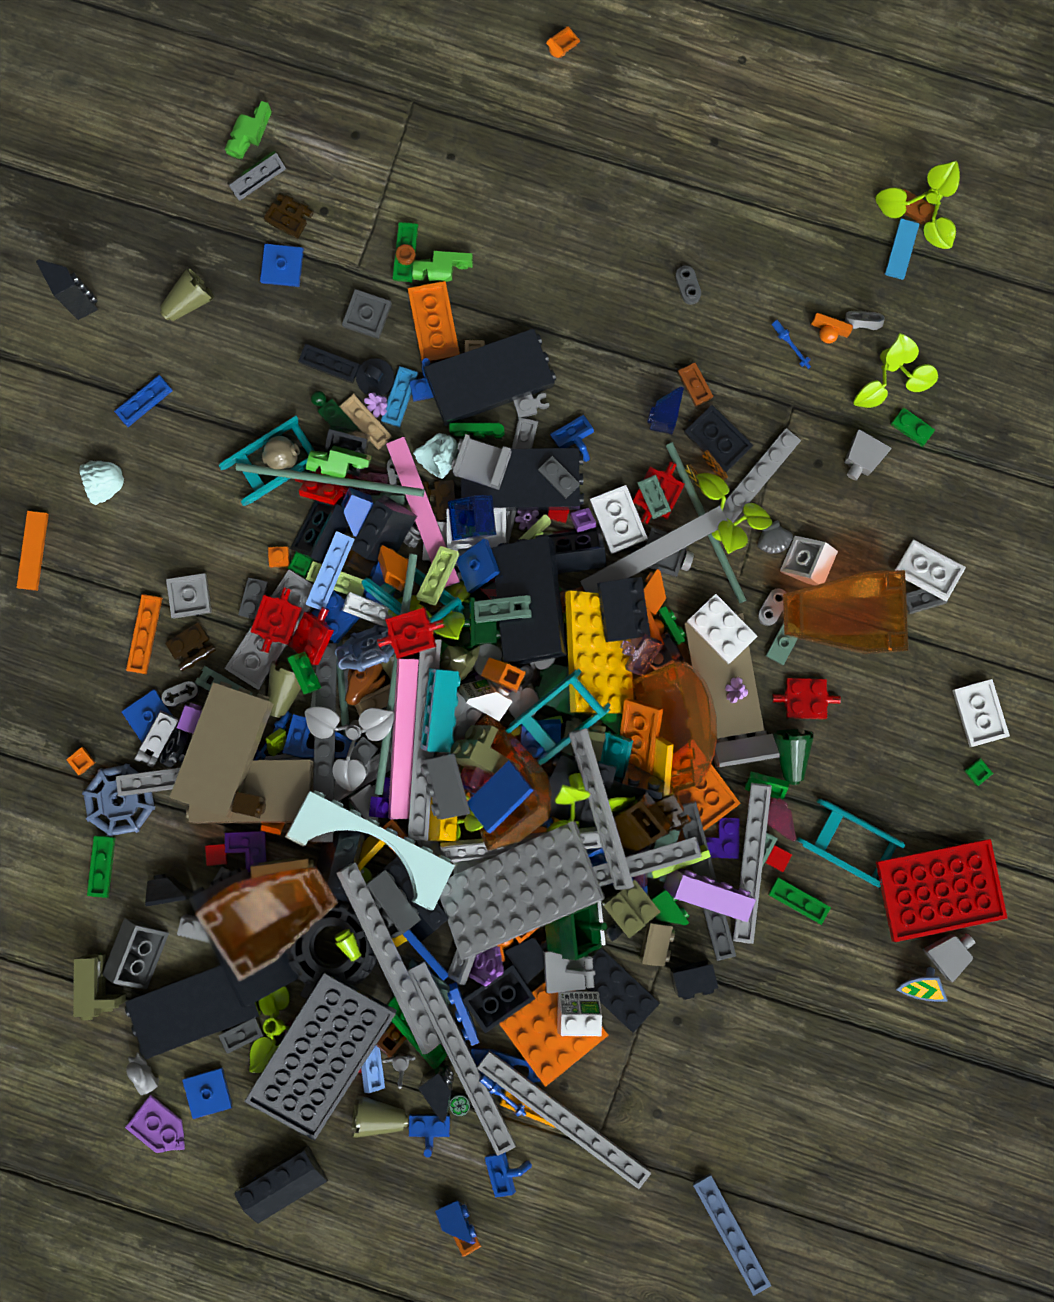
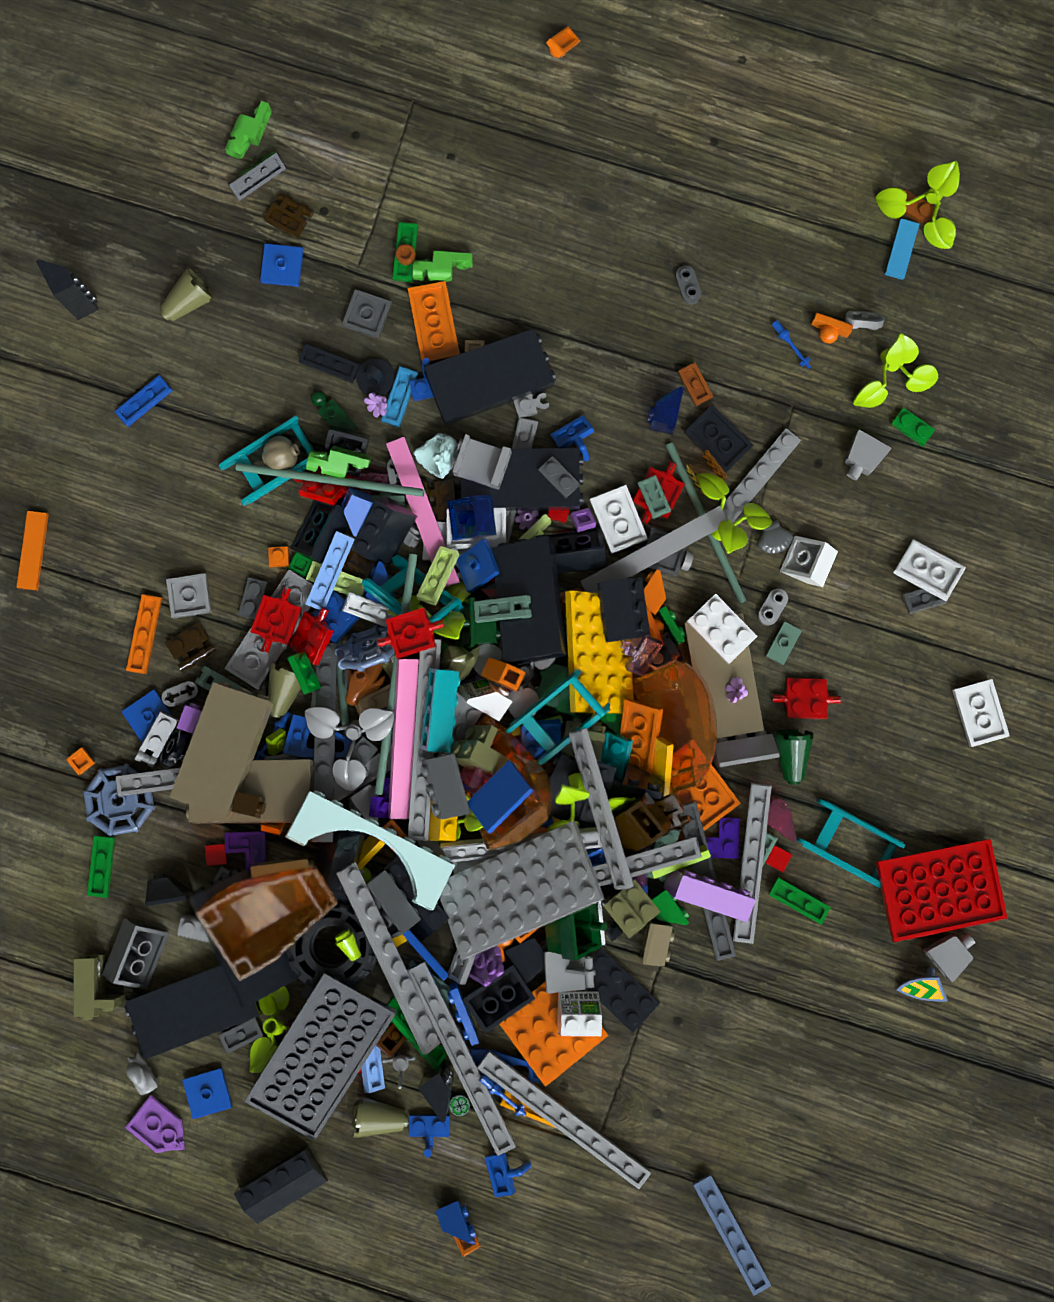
(101, 480): light aqua hair -> none
(366, 421): tan tile -> none
(393, 567): orange slope -> none
(478, 430): green plate -> none
(694, 979): black brick -> none
(778, 788): green plate -> none
(851, 613): clear orange windscreen -> none
(978, 772): green tile -> none

